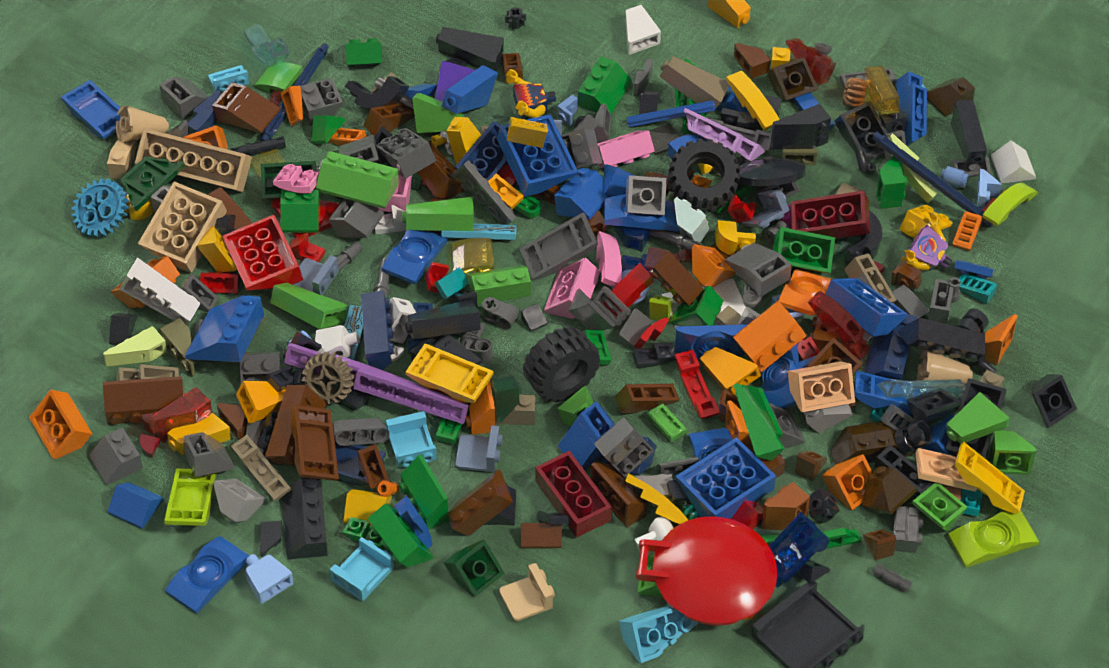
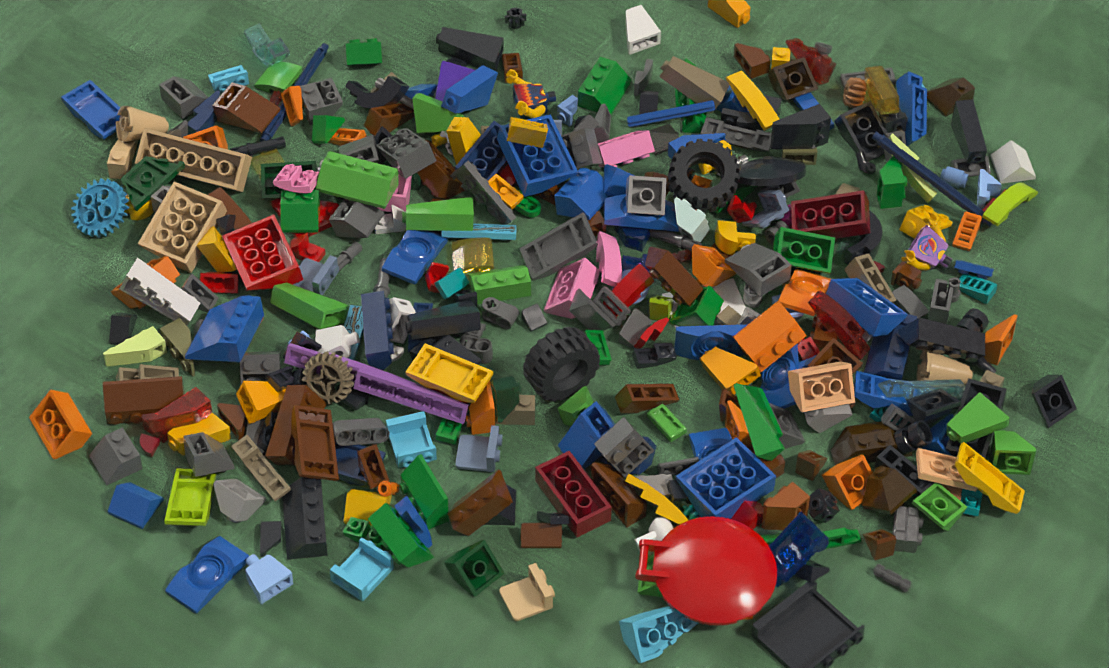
(695, 386): red slope -> none
(711, 130): lavender wedge -> none
(992, 538): lime slope -> none

